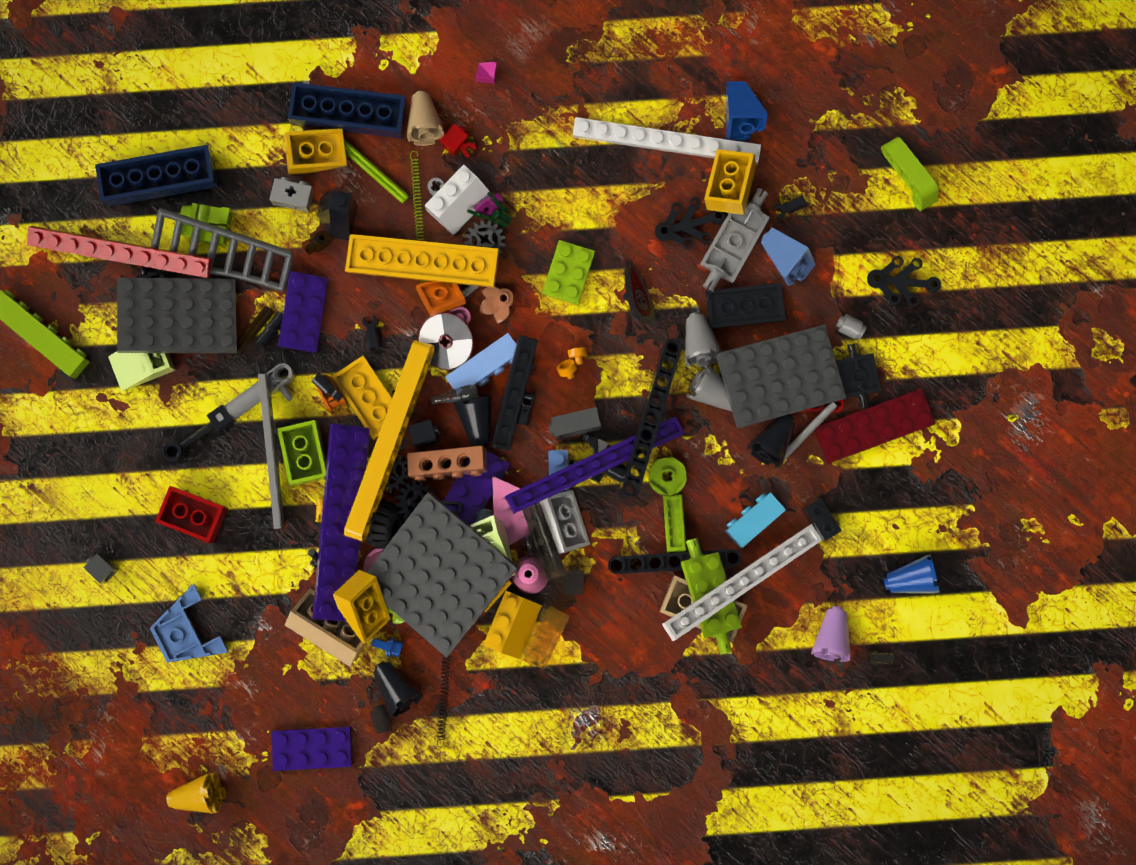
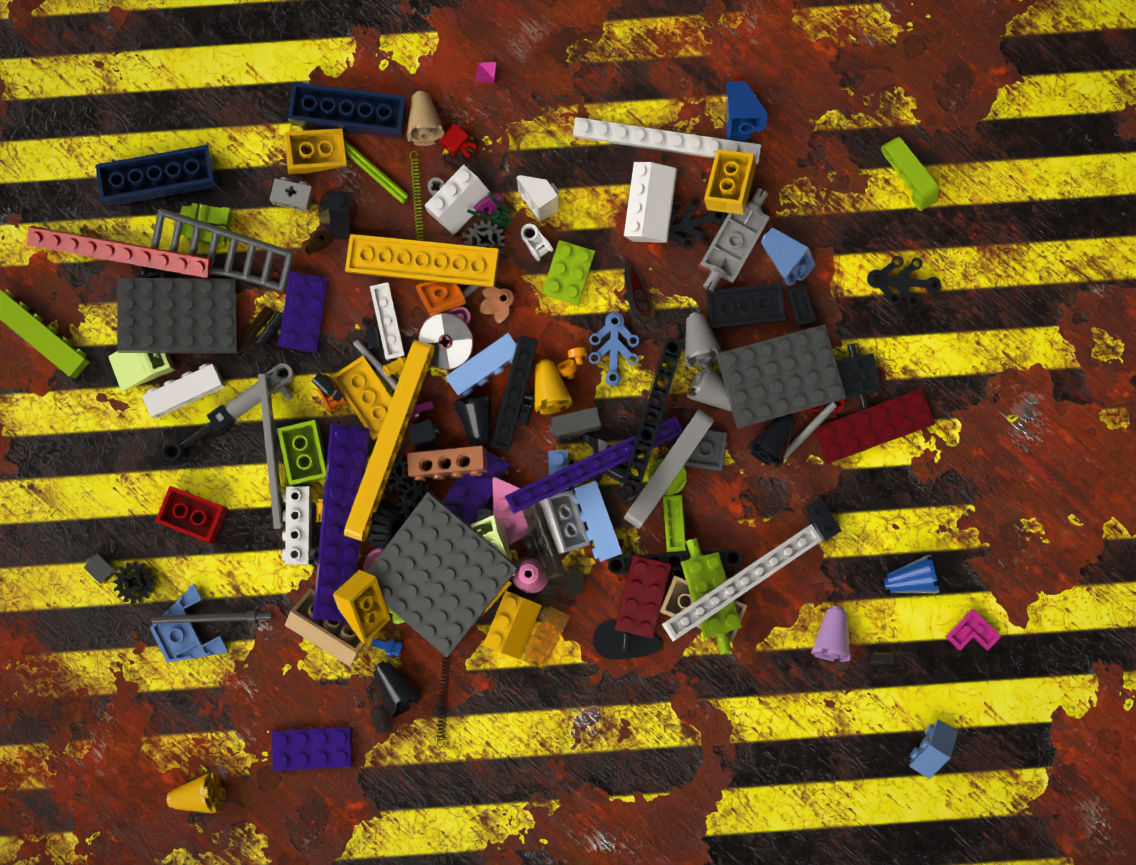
(130, 590): none -> black gear
(183, 391): none -> white brick
(250, 616): none -> dark grey bar
(298, 525): none -> white brick
(375, 363): none -> light grey bar
(387, 321): none -> white plate
(394, 366): none -> yellow pin
(421, 408): none -> magenta piece
(462, 393): clear smoke piece -> none
(538, 244): none -> white piece
(539, 196): none -> white slope
(550, 389): none -> yellow cone
(597, 520): none -> light blue brick
(614, 346): none -> medium blue plant
(622, 645): none -> black shield
(642, 596): none -> dark red plate
(650, 202): none -> white slope
(668, 469): none -> light grey beam
(709, 452): none -> dark grey plate
(754, 519): medium azure brick -> none
(790, 206): black bar -> none
(801, 306): none -> black plate
(851, 326): light grey brick -> none
(934, 749): none -> medium blue brick
(970, 627): none -> dark pink plate

